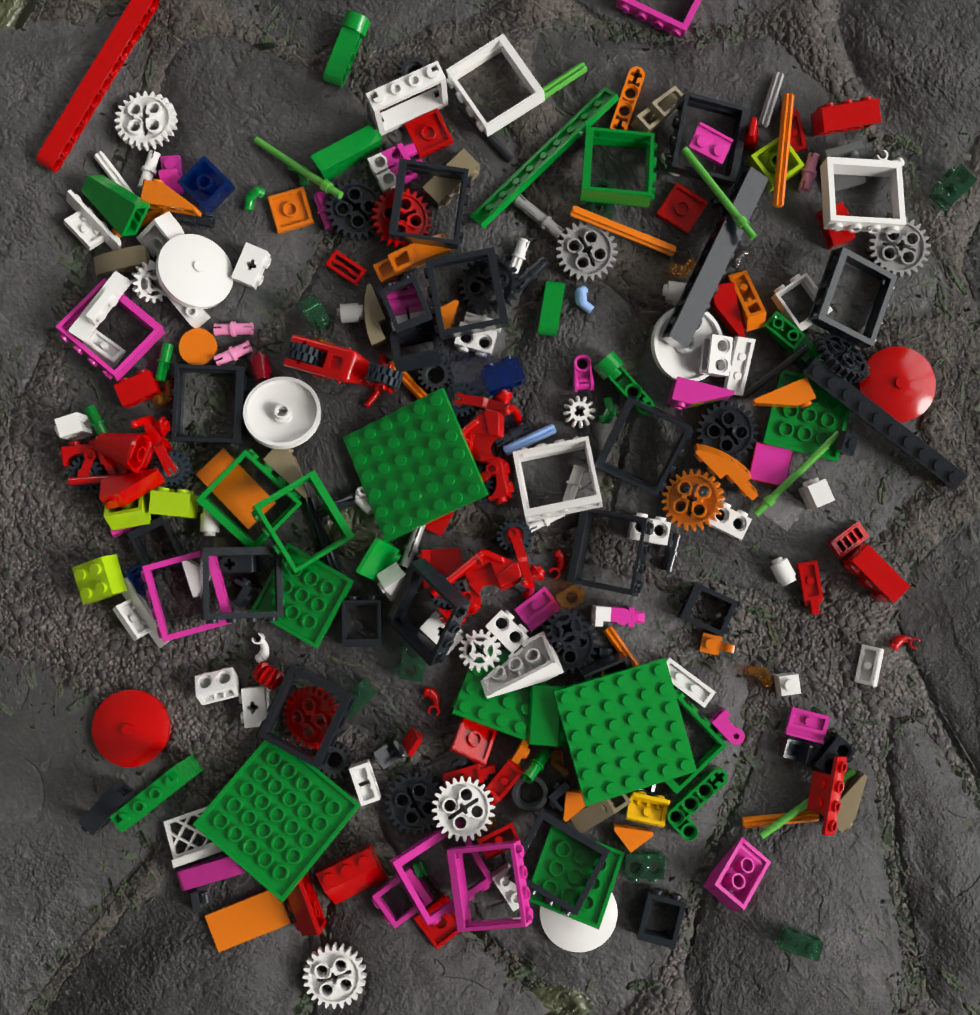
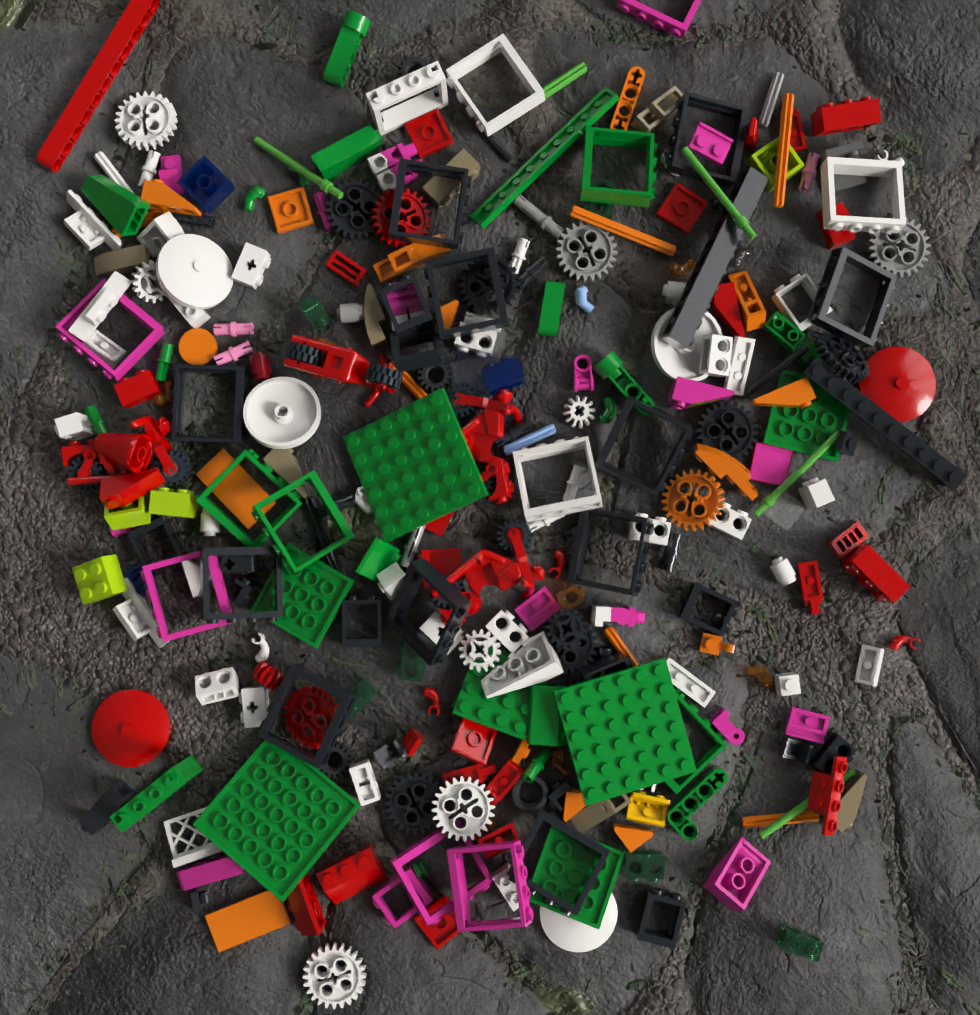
(952, 187): clear green brick -> none

